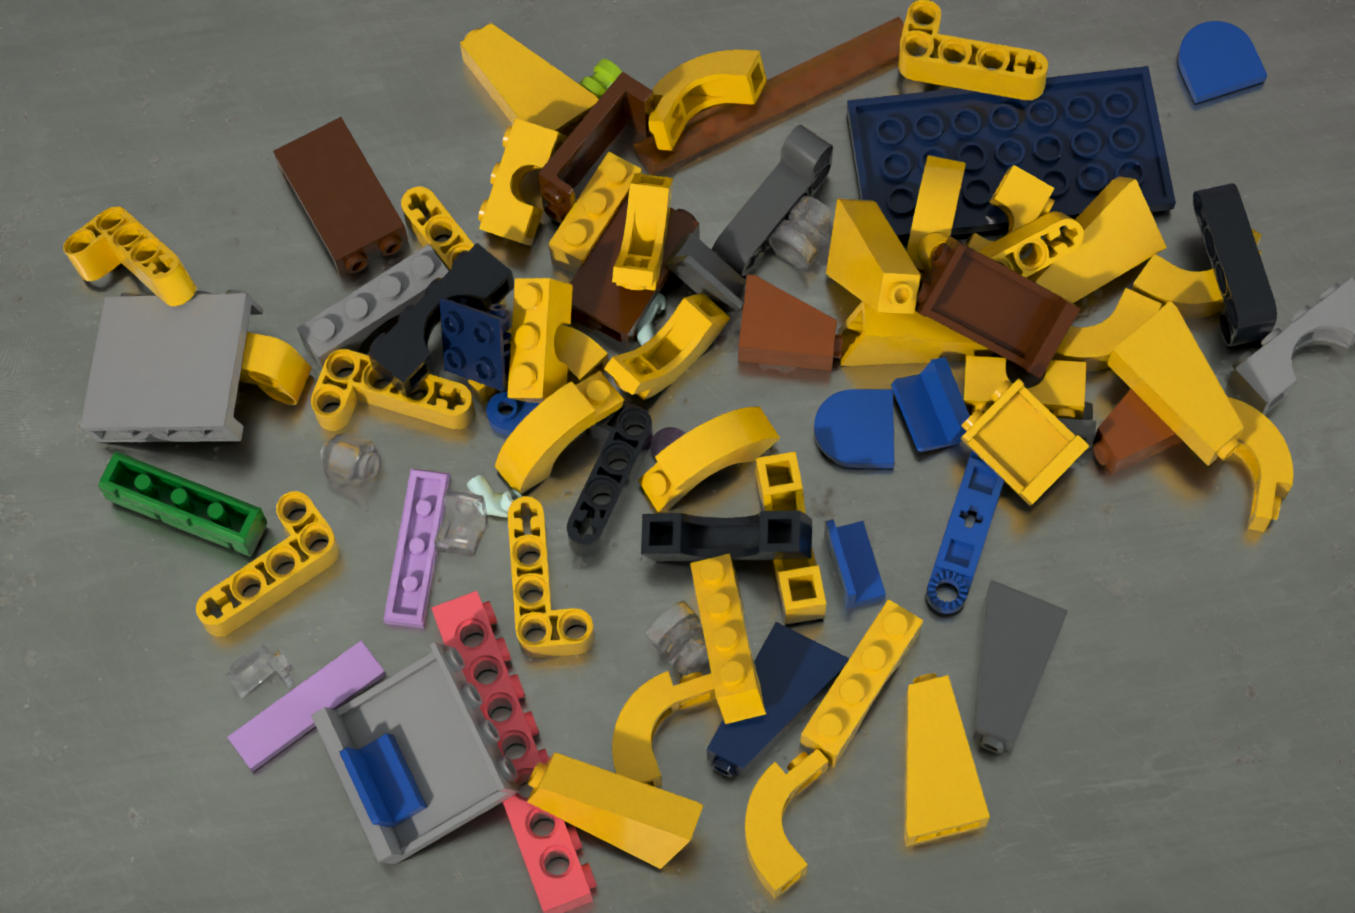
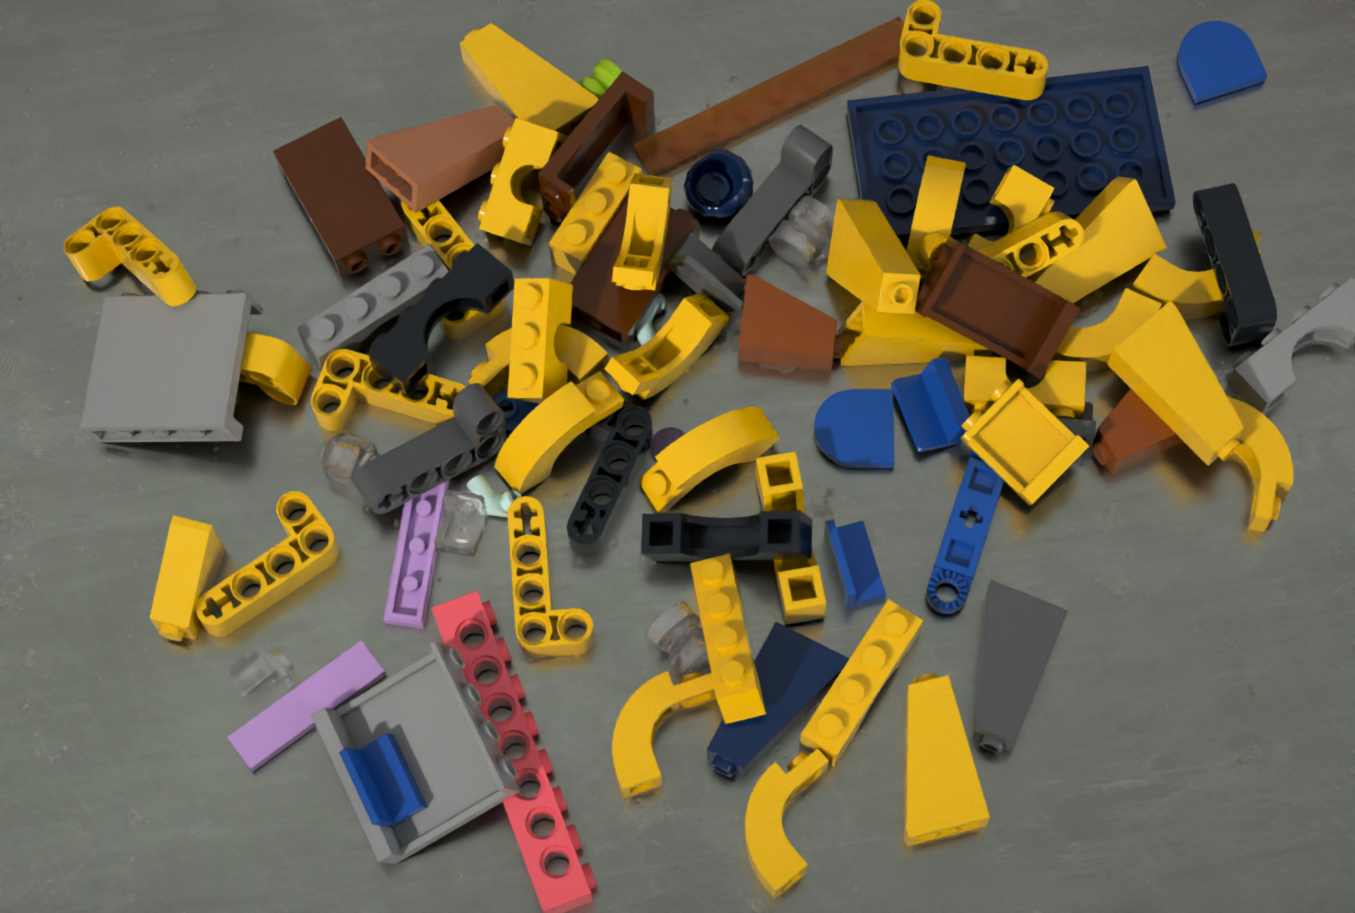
(183, 503): green brick -> none
(186, 572): none -> yellow slope
(436, 455): none -> dark grey beam
(438, 156): none -> nougat slope
(476, 342): dark blue hinge -> none
(615, 808): yellow slope -> none
(701, 83): yellow arch -> none
(719, 184): none -> dark blue hair

